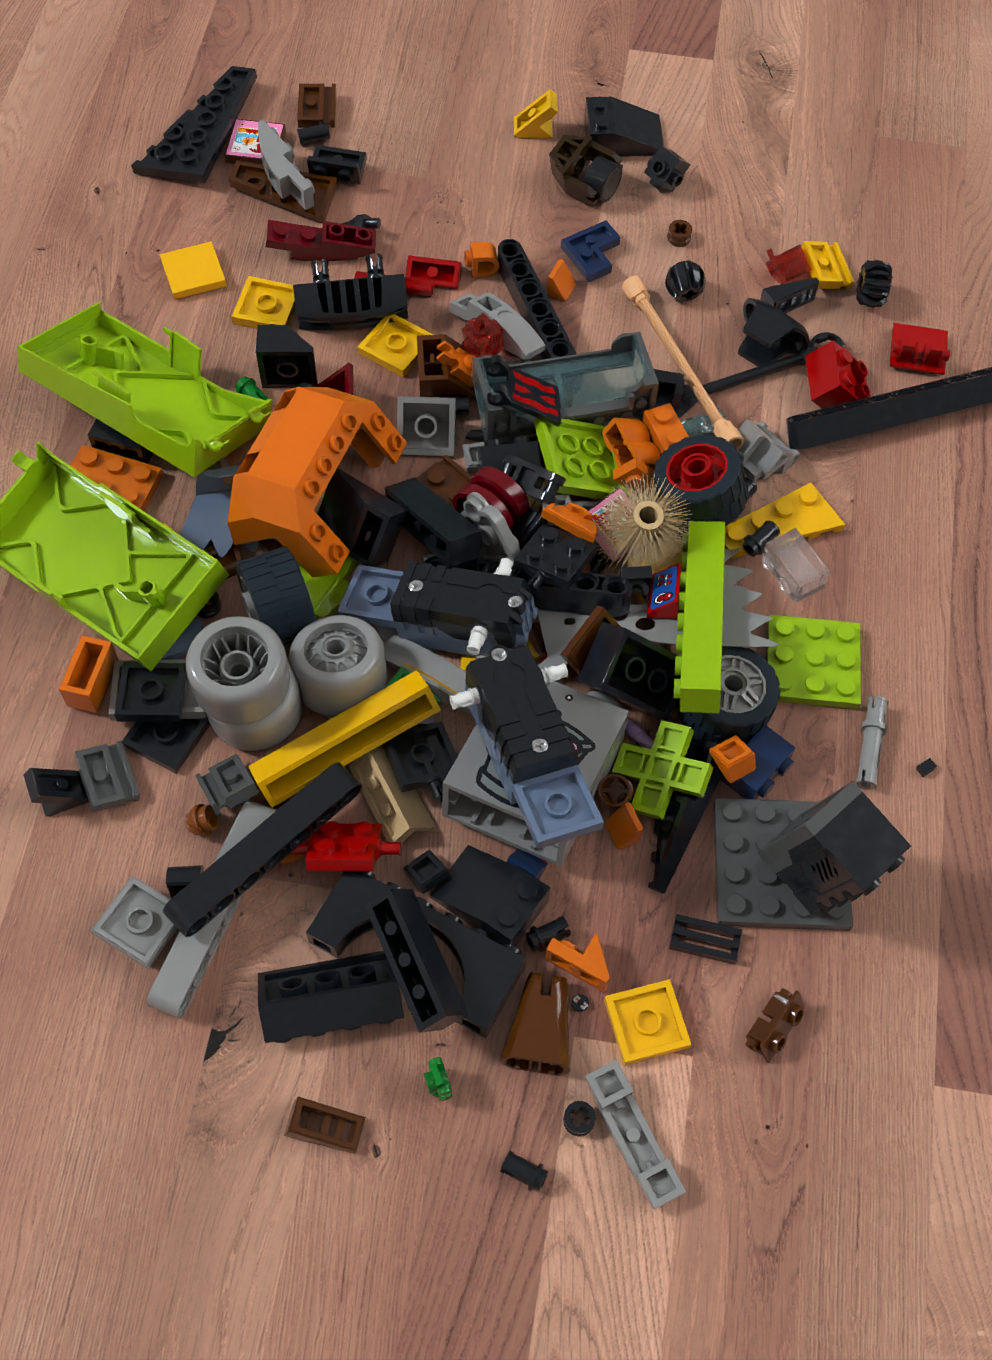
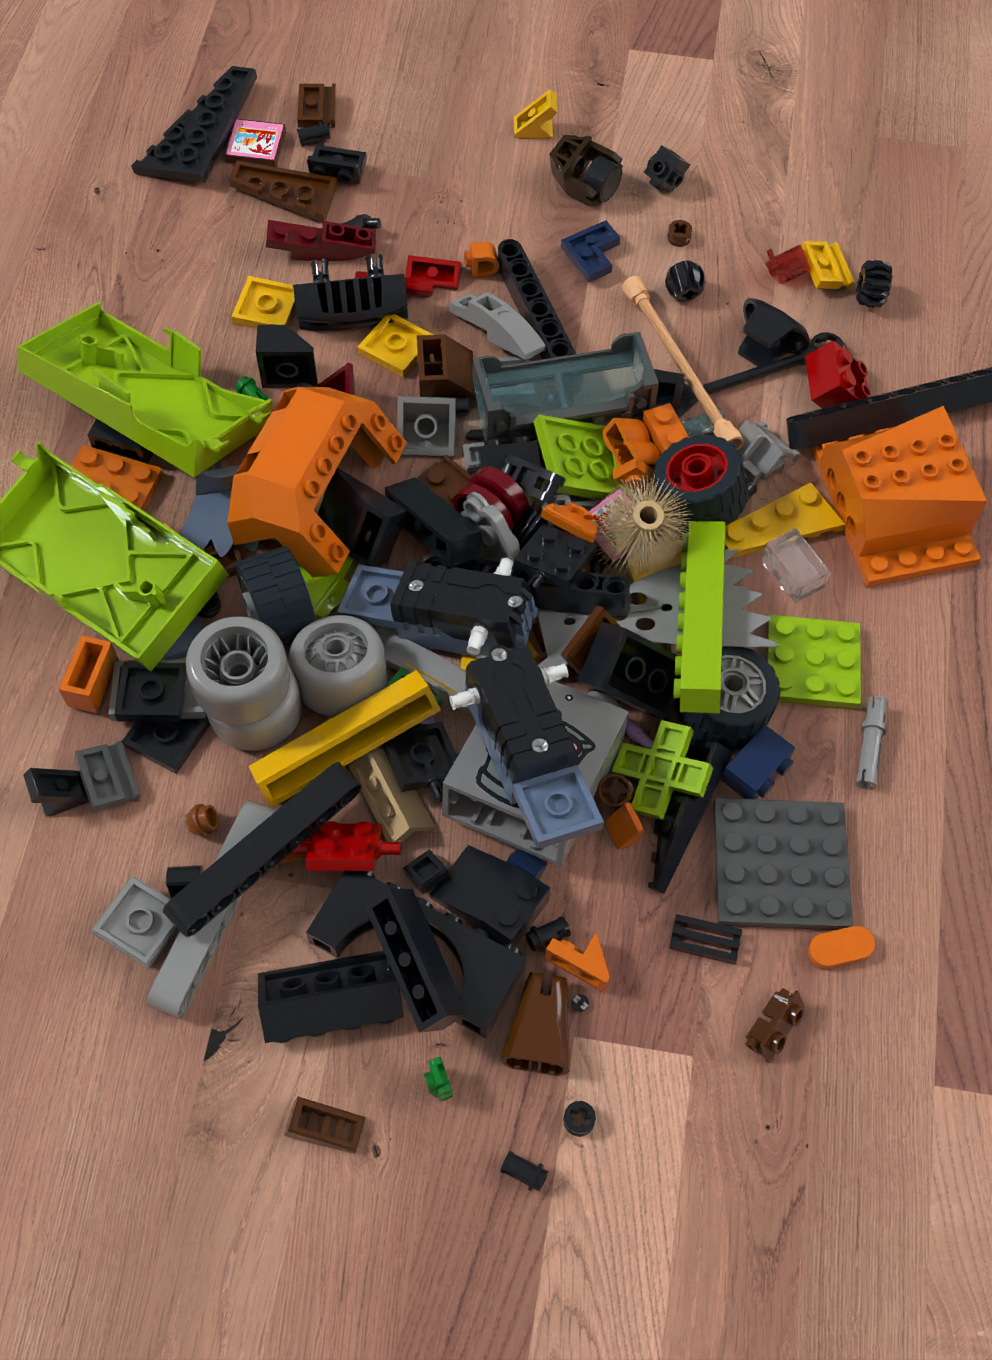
(193, 270): yellow tile -> none
(227, 784): dark grey plate -> none
(280, 169): light grey slope -> none
(458, 360): orange plate -> none
(482, 336): clear red brick -> none
(524, 392): black flag -> none
(560, 282): orange slope -> none
(622, 126): black slope -> none
(633, 1135): light grey slope -> none
(638, 577): black tile -> none
(647, 1022): yellow tile -> none
(664, 593): slope -> none
(733, 758): orange slope -> none
(755, 543): black pin -> none
(789, 295): black slope -> none
(835, 850): black piece -> none
(841, 947): none -> orange tile
(904, 498): none -> orange wedge
(919, 348): red hinge -> none
(926, 767): black piece -> none

